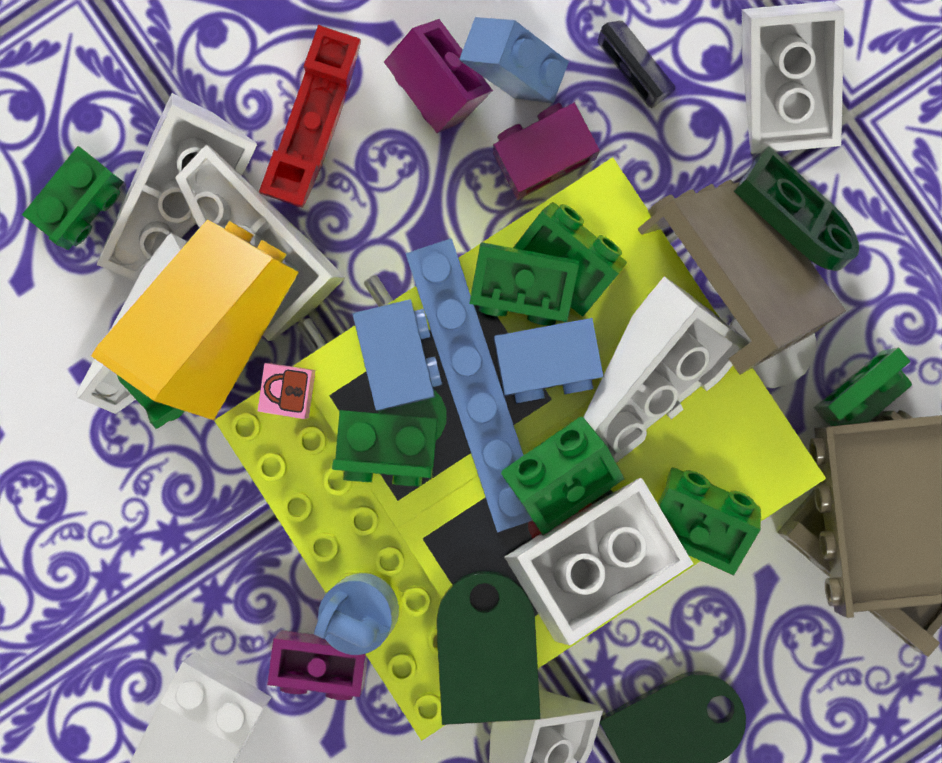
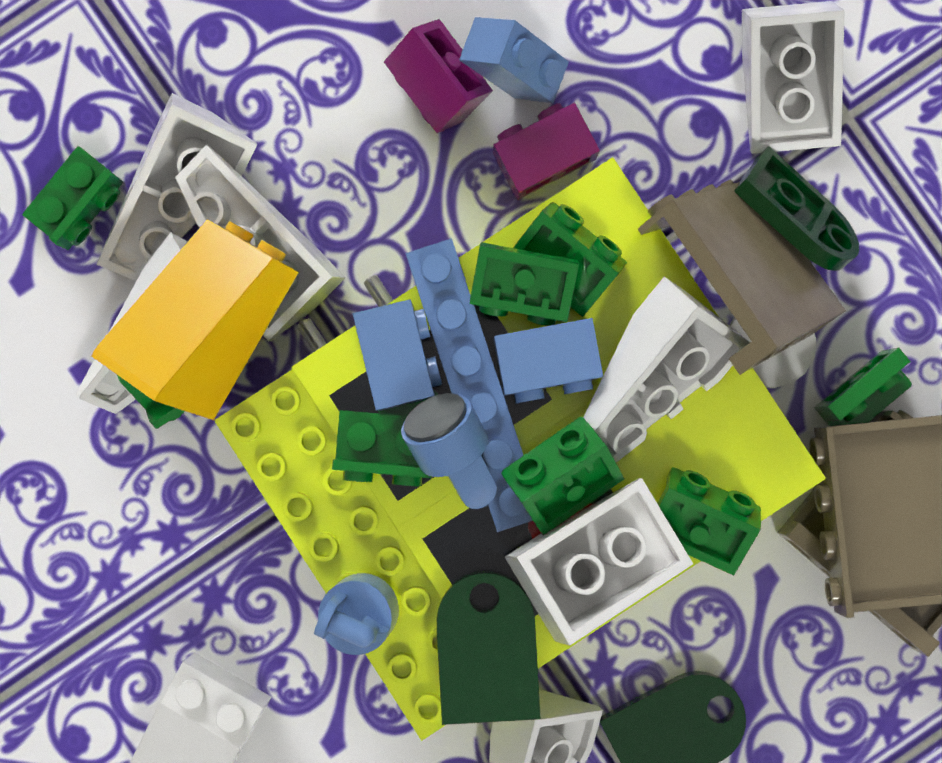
(286, 390): tile -> none
(311, 664): magenta brick -> none
(313, 117): red slope -> none
(449, 442): none -> medium blue piece
(635, 63): black slope -> none

